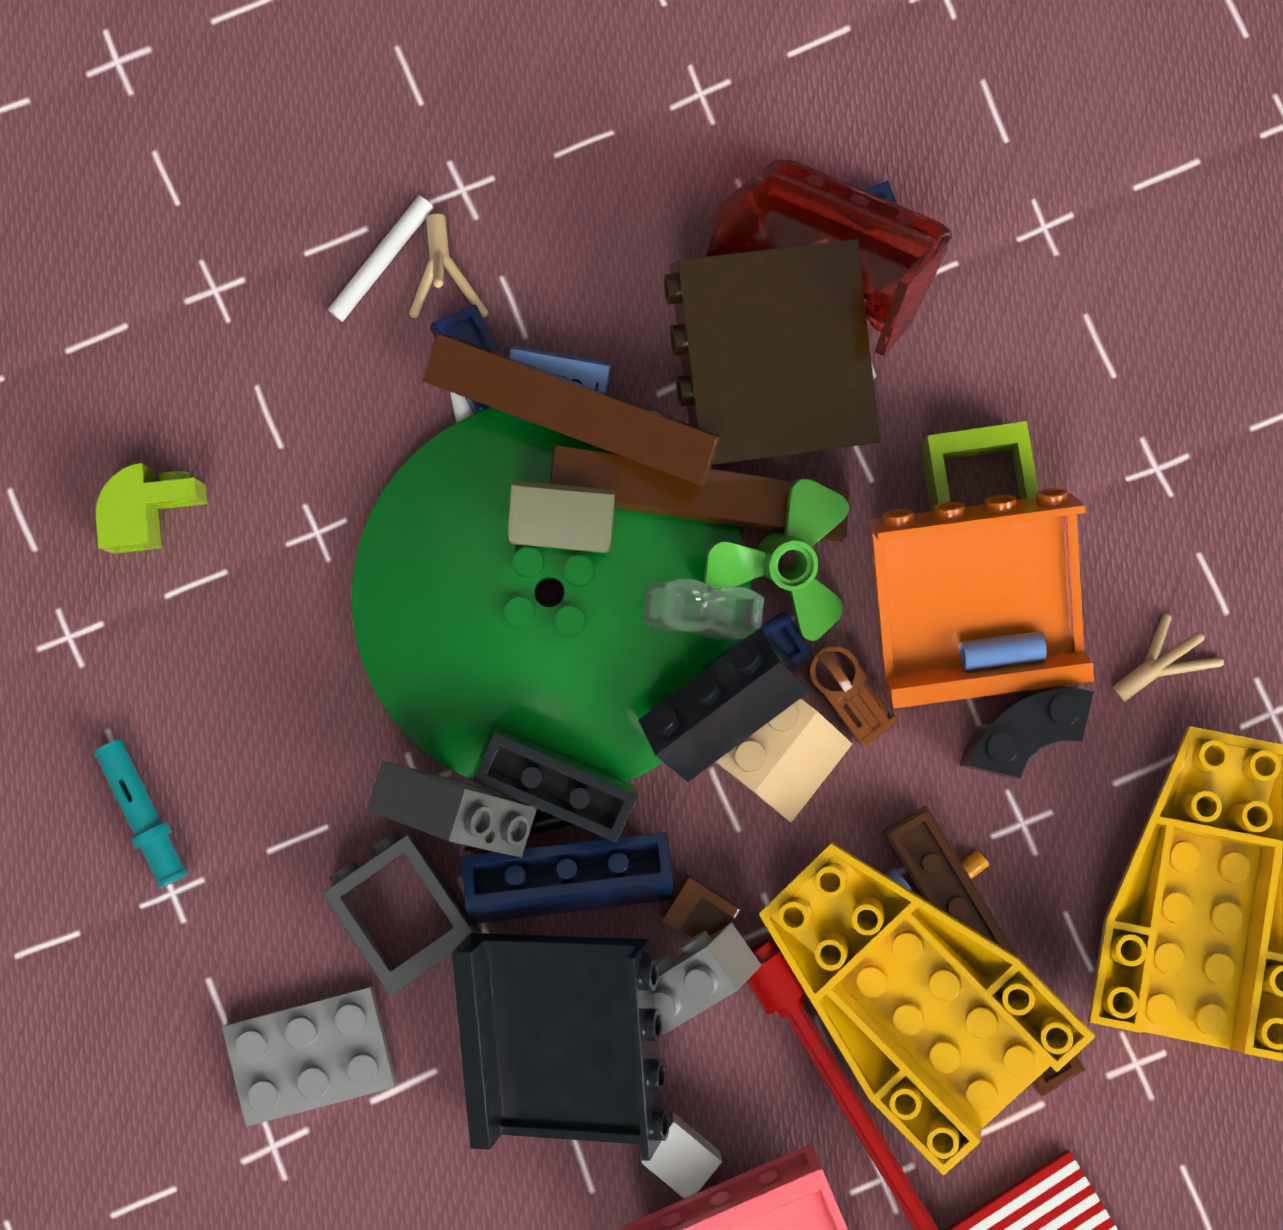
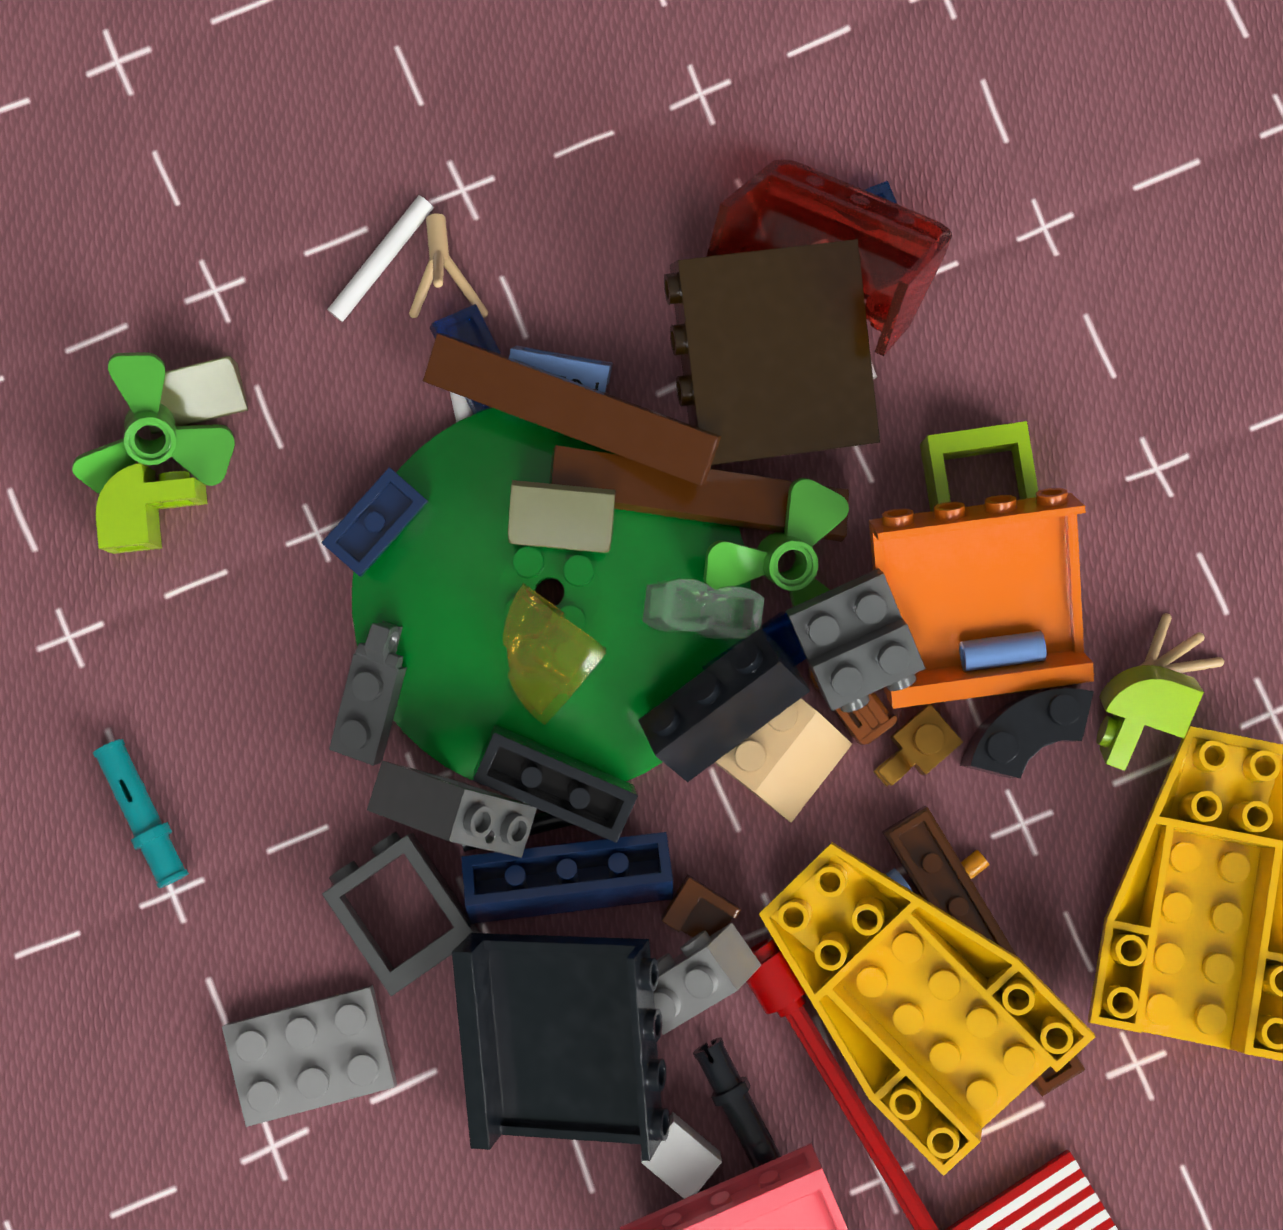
(197, 448): none -> bright green piece
(203, 392): none -> slope
(370, 696): none -> dark grey hinge
(375, 522): none -> dark blue panel
(546, 654): none -> clear yellow brick
(733, 1096): none -> black pin
(856, 641): none -> dark grey plate
(921, 744): none -> pearl gold plate
(1141, 698): none -> lime brick

